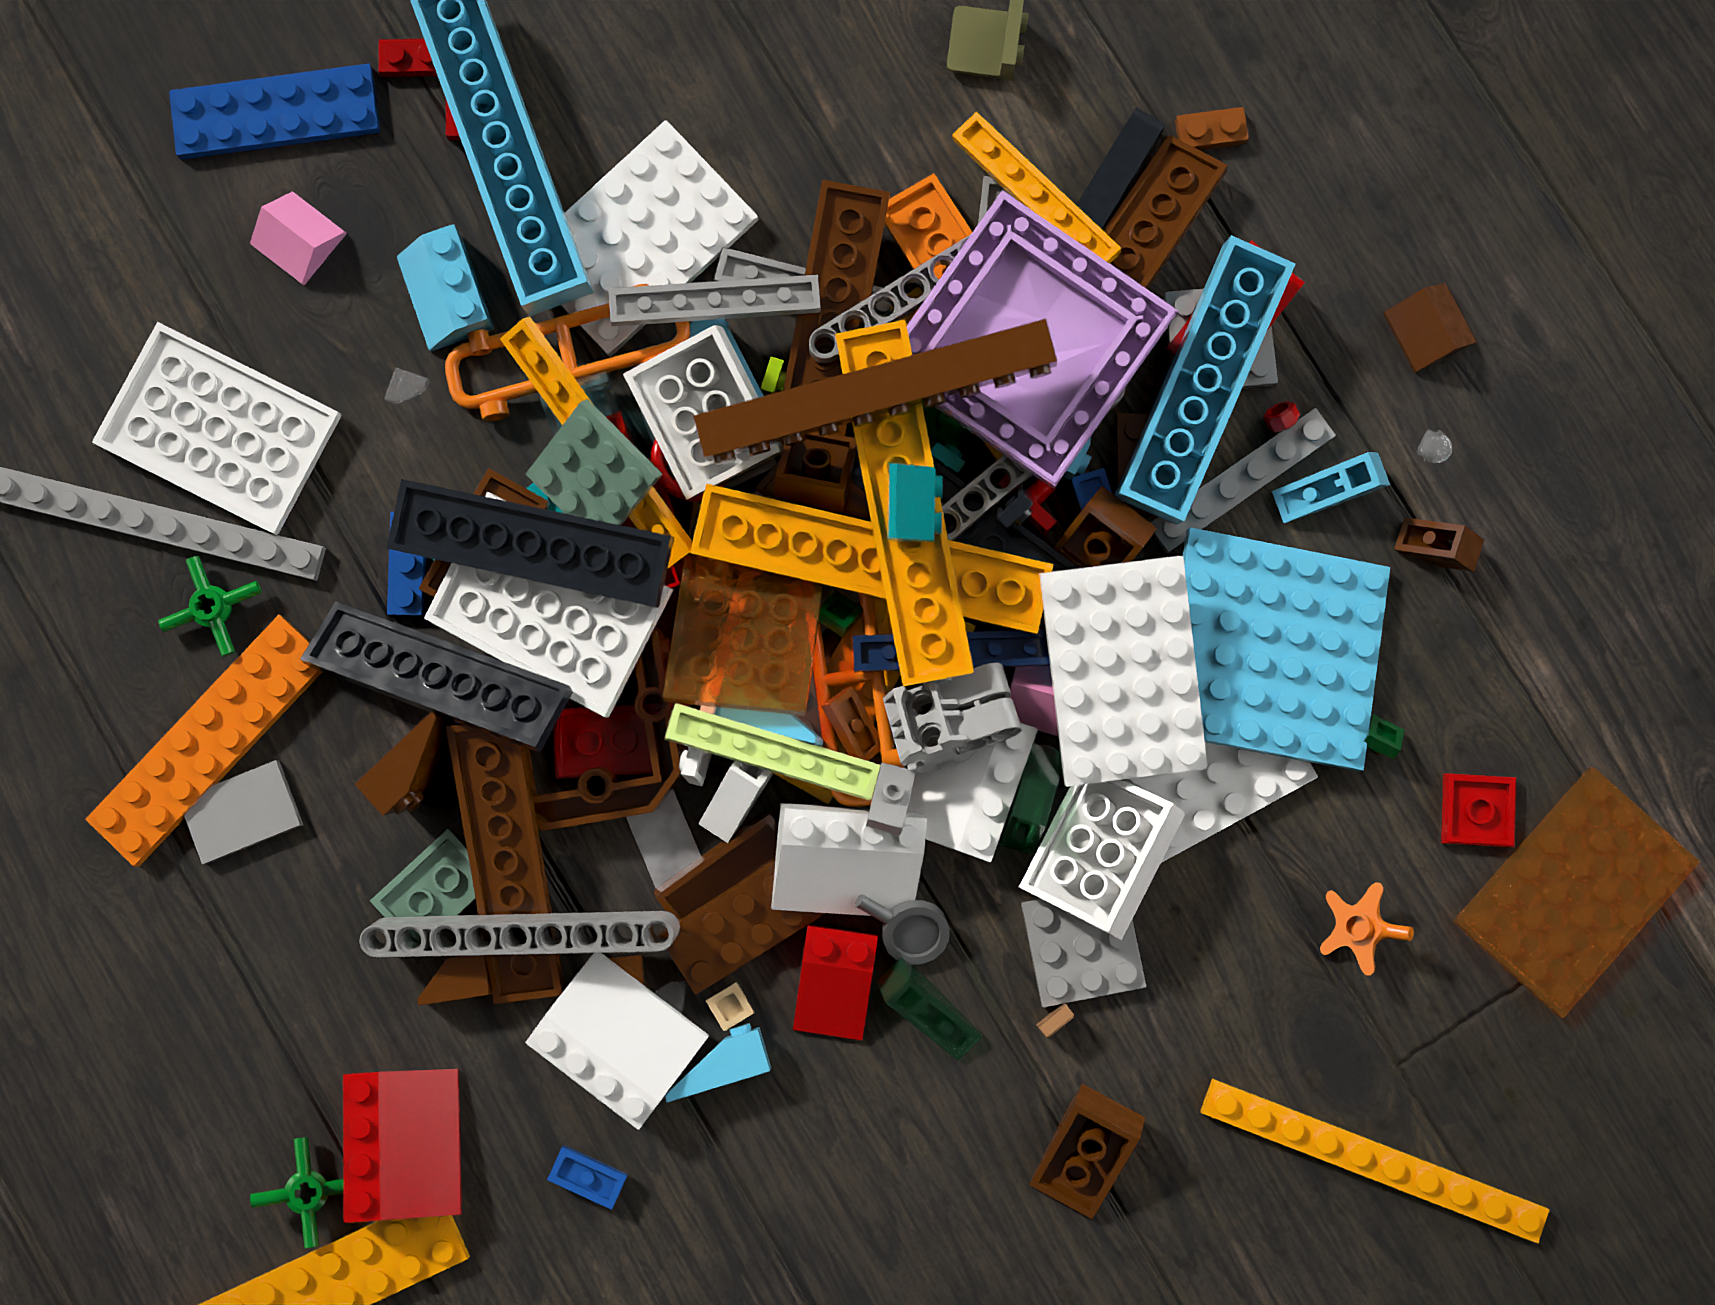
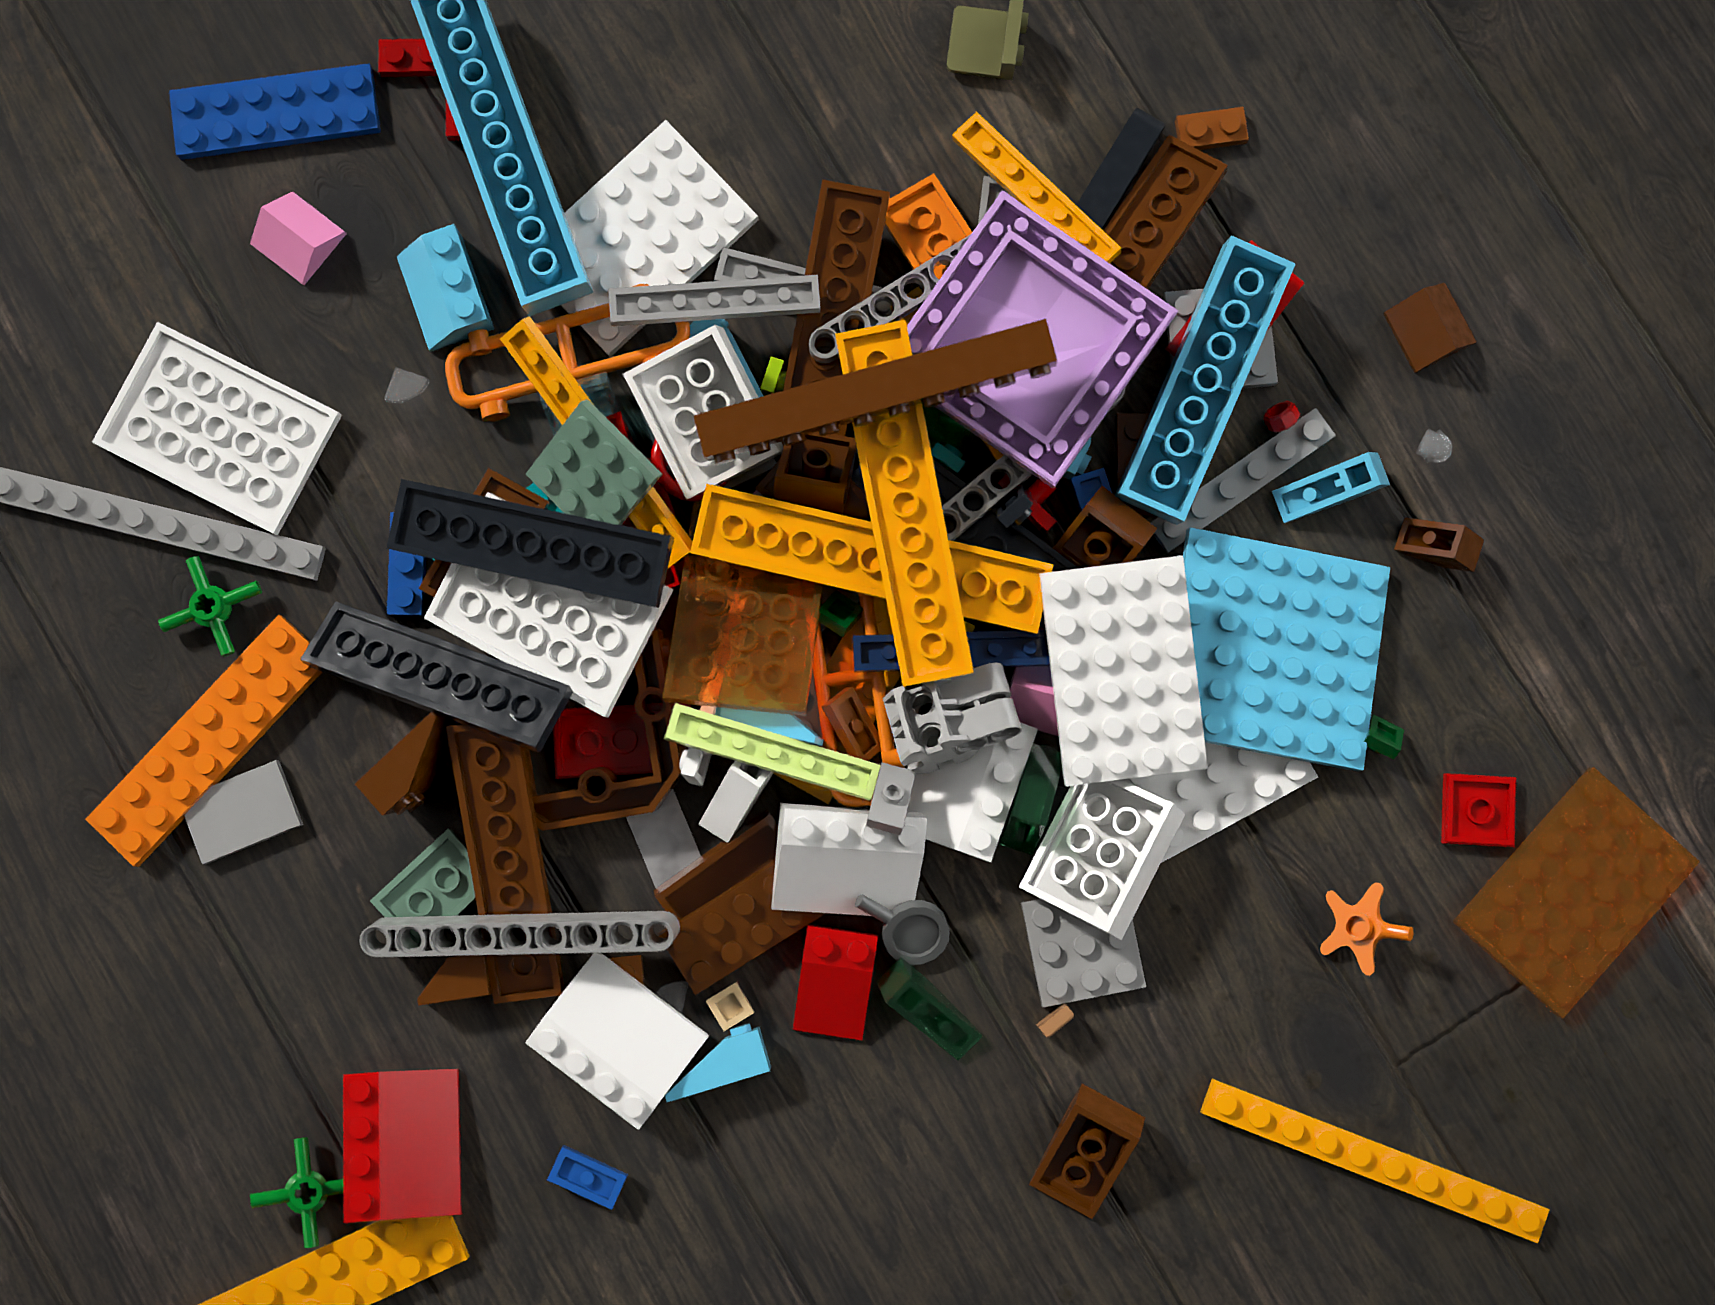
(913, 503): teal slope -> none

